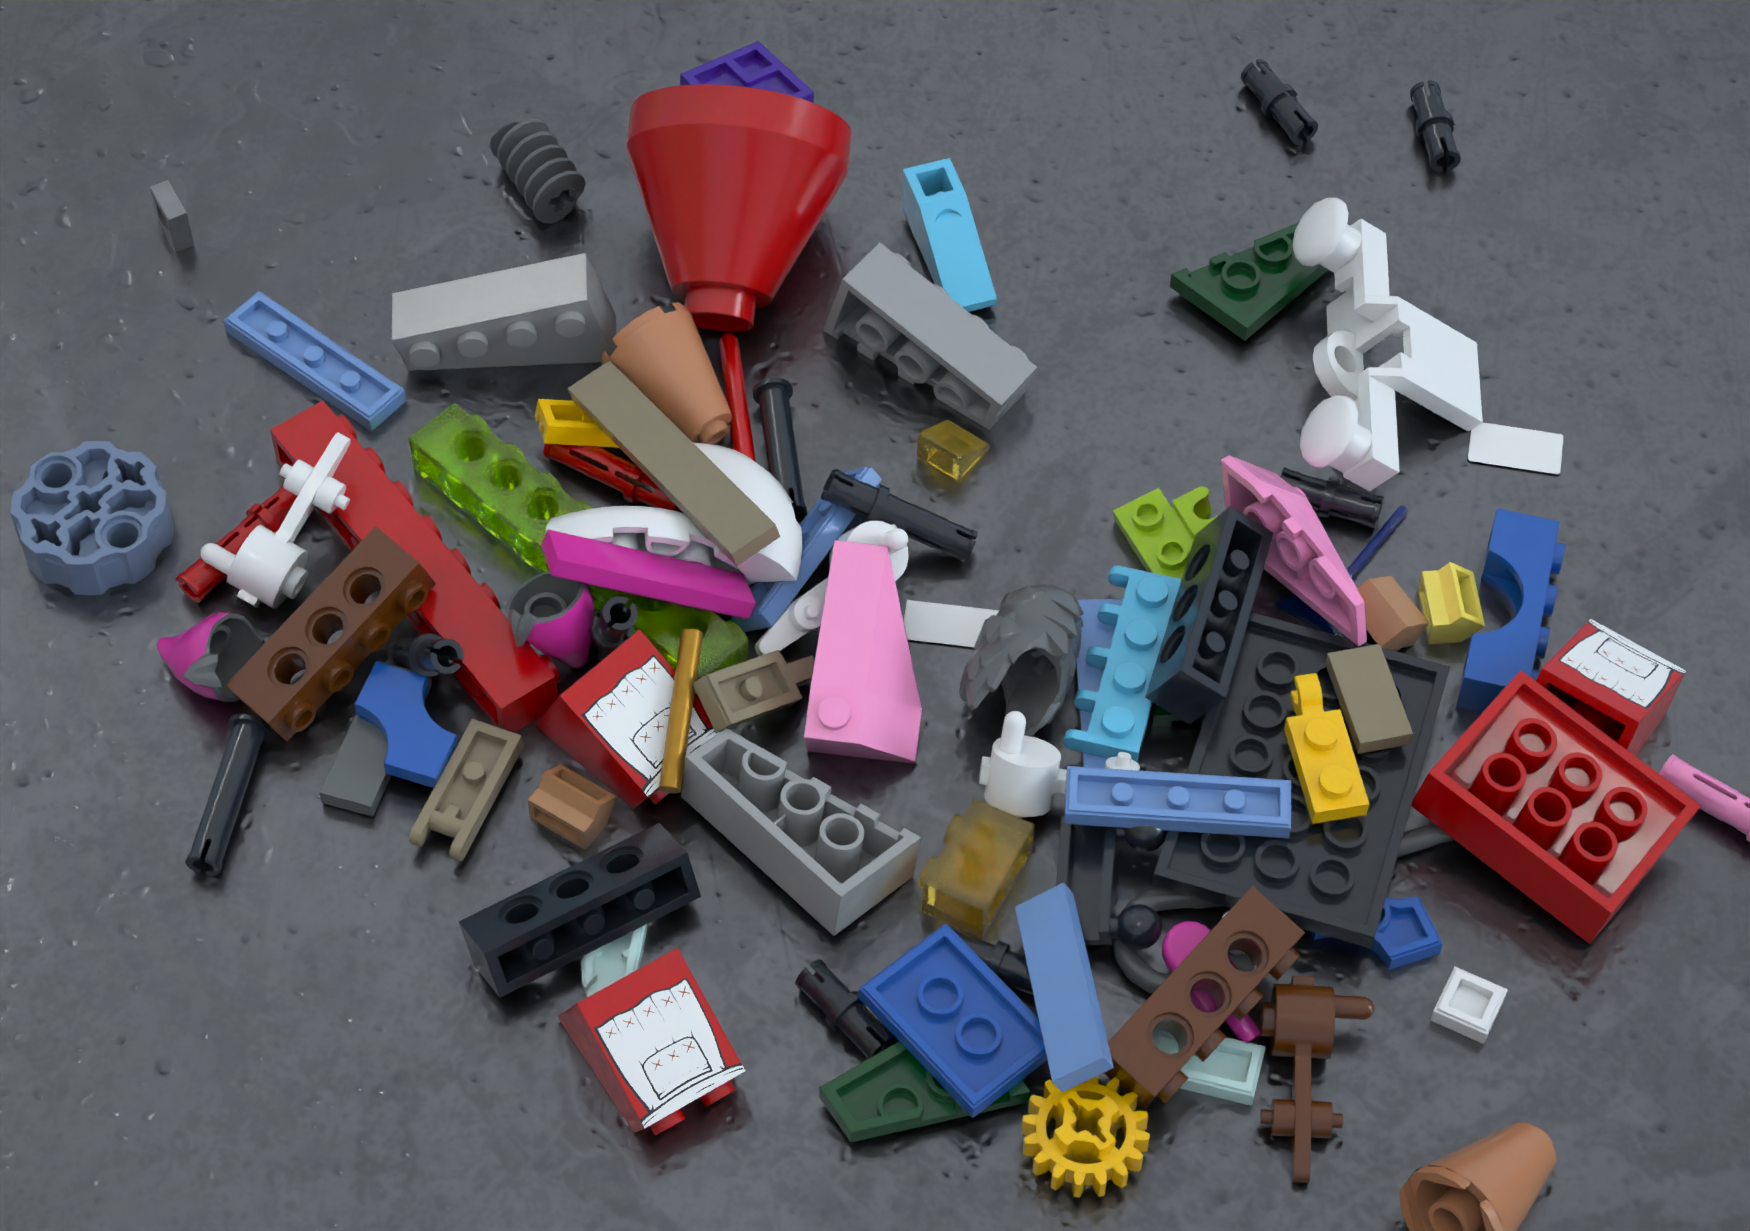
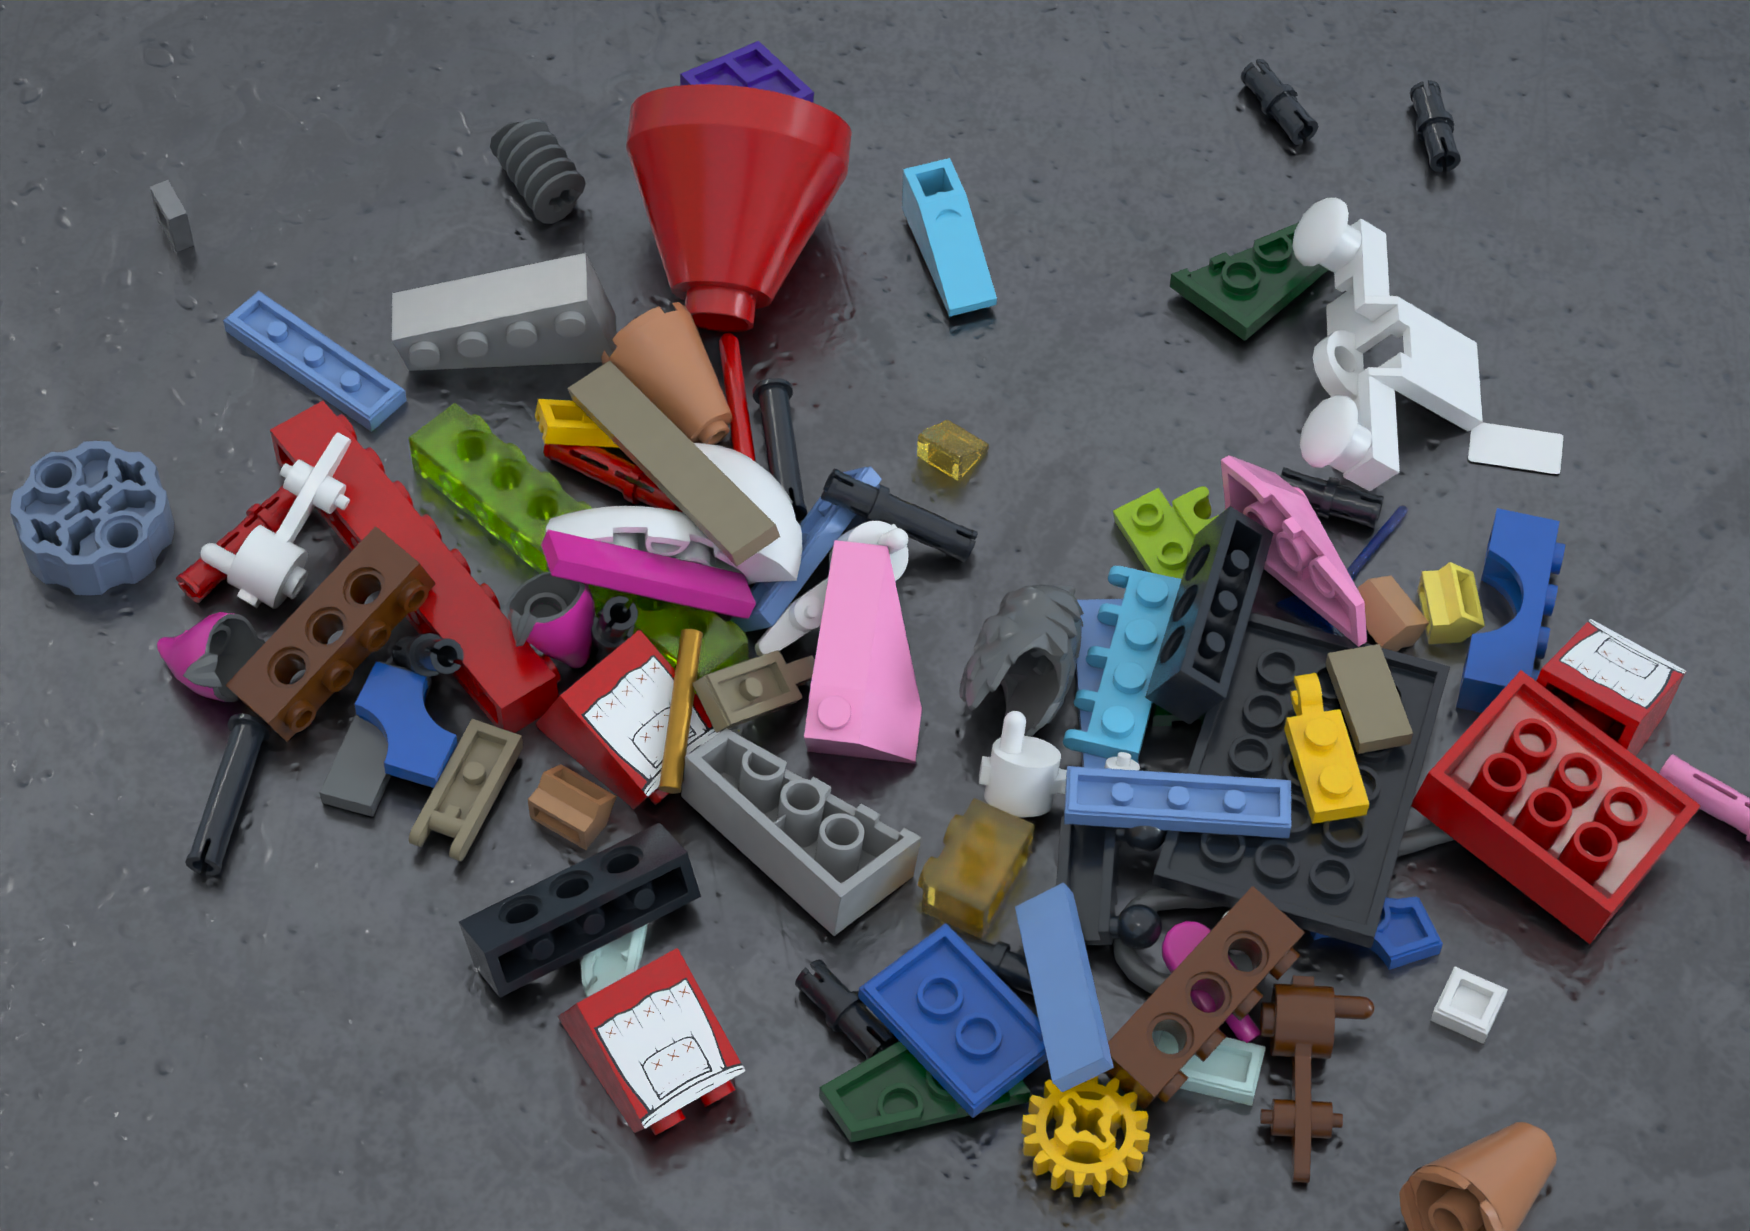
(928, 337): light grey wedge -> none
(944, 623): white sticker -> none

